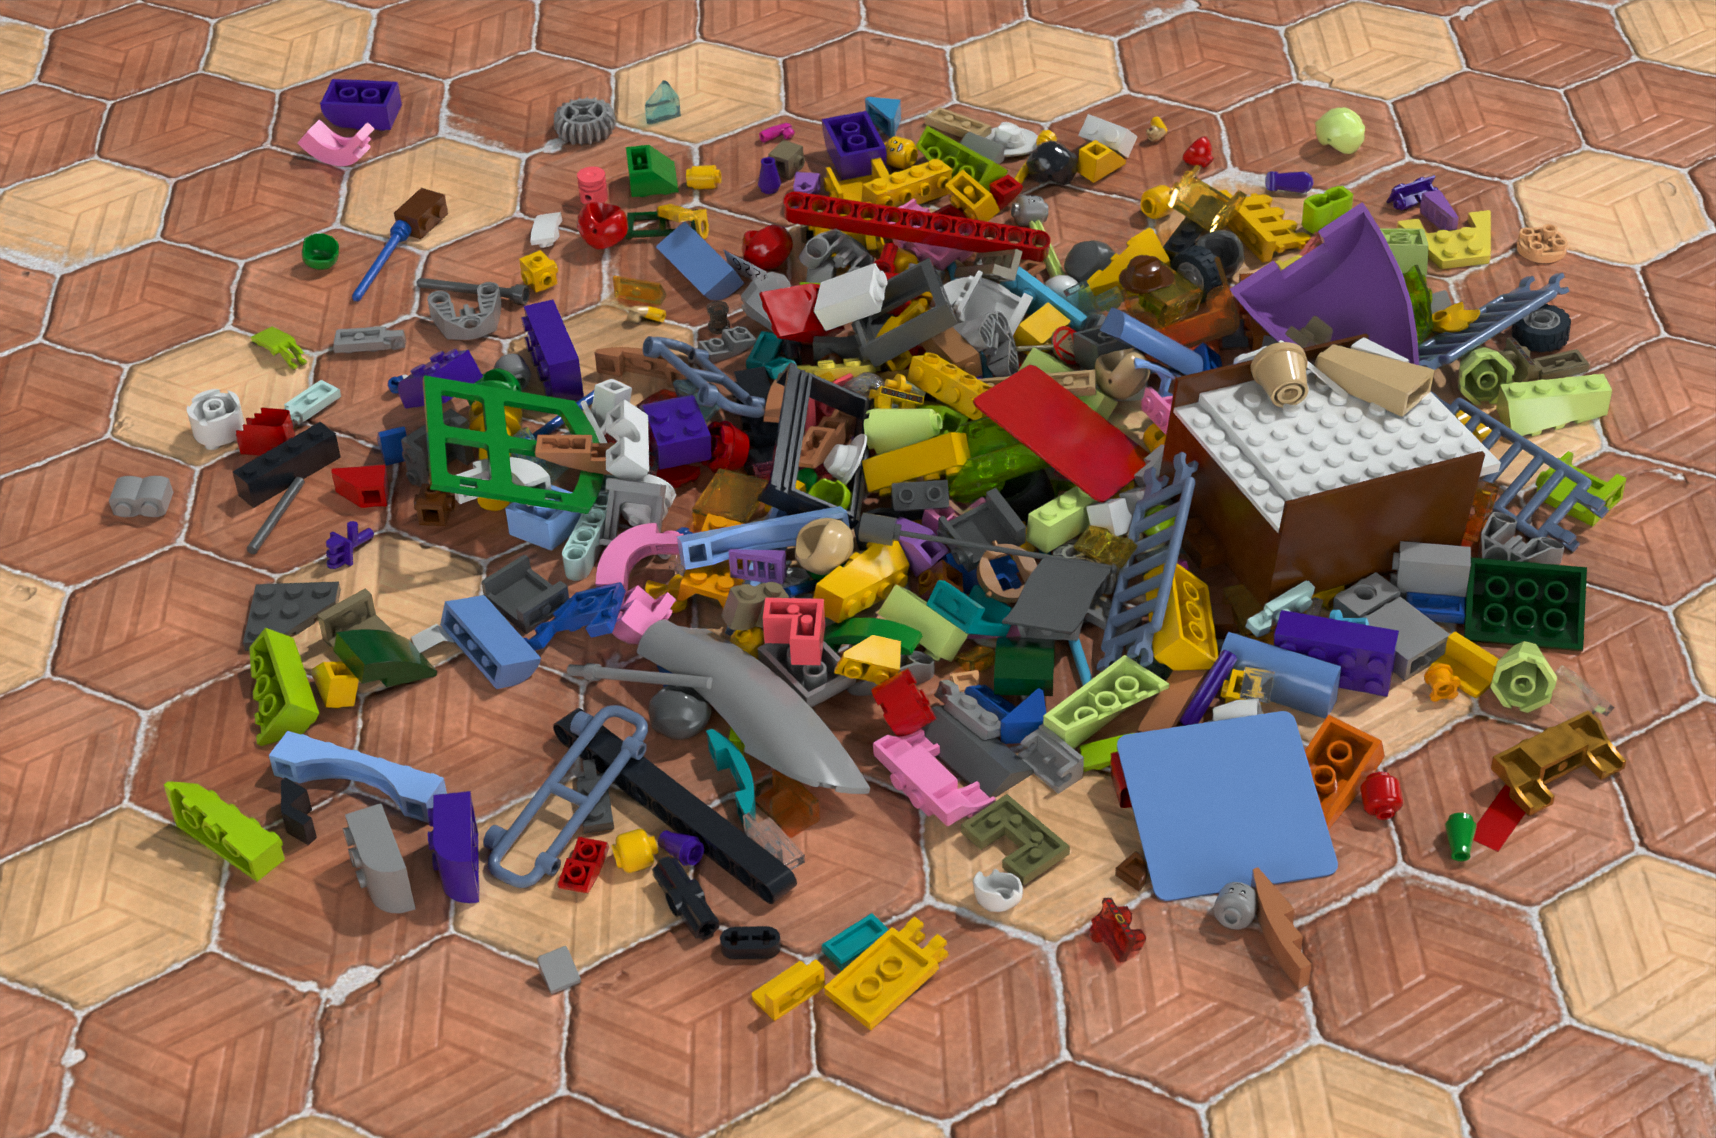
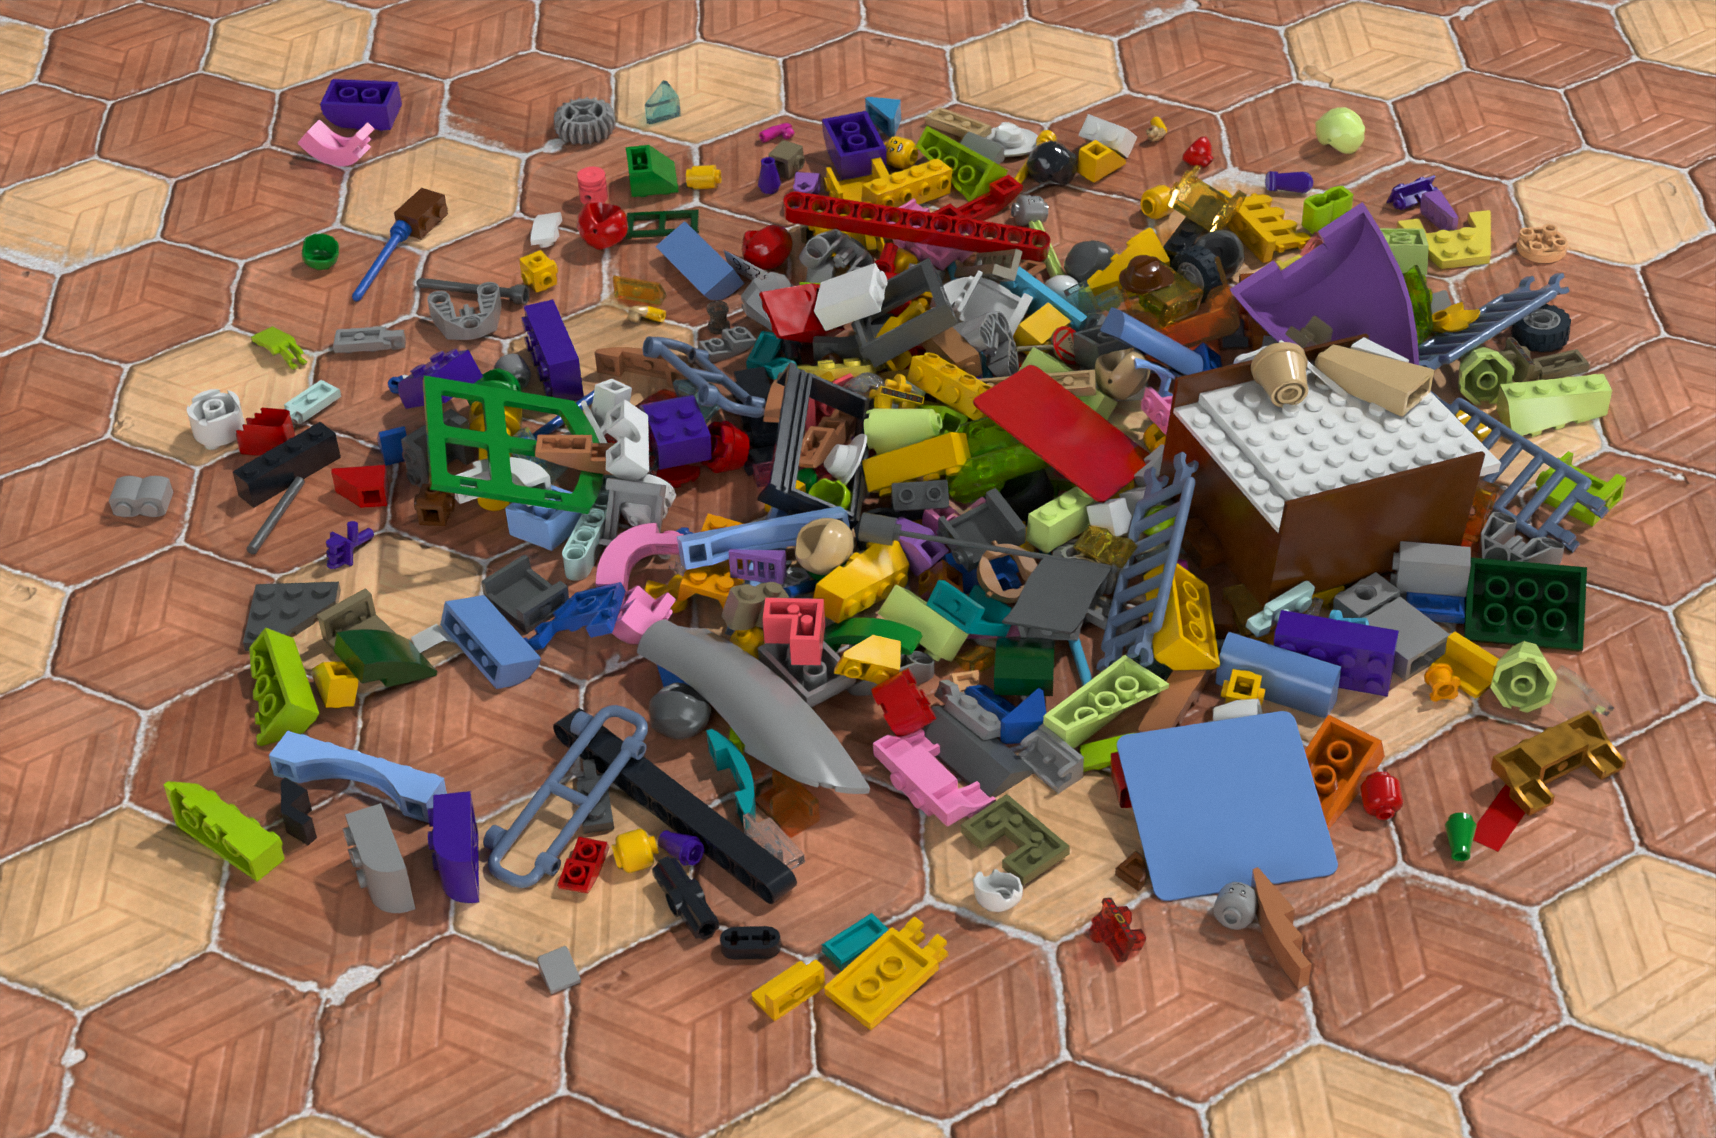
(595, 672): light grey bar -> none
(682, 214): yellow piece -> none
(728, 496): clear yellow panel -> none
(971, 197): yellow brick -> none
(1208, 688): dark purple axle -> none
(1257, 684): clear tile -> none

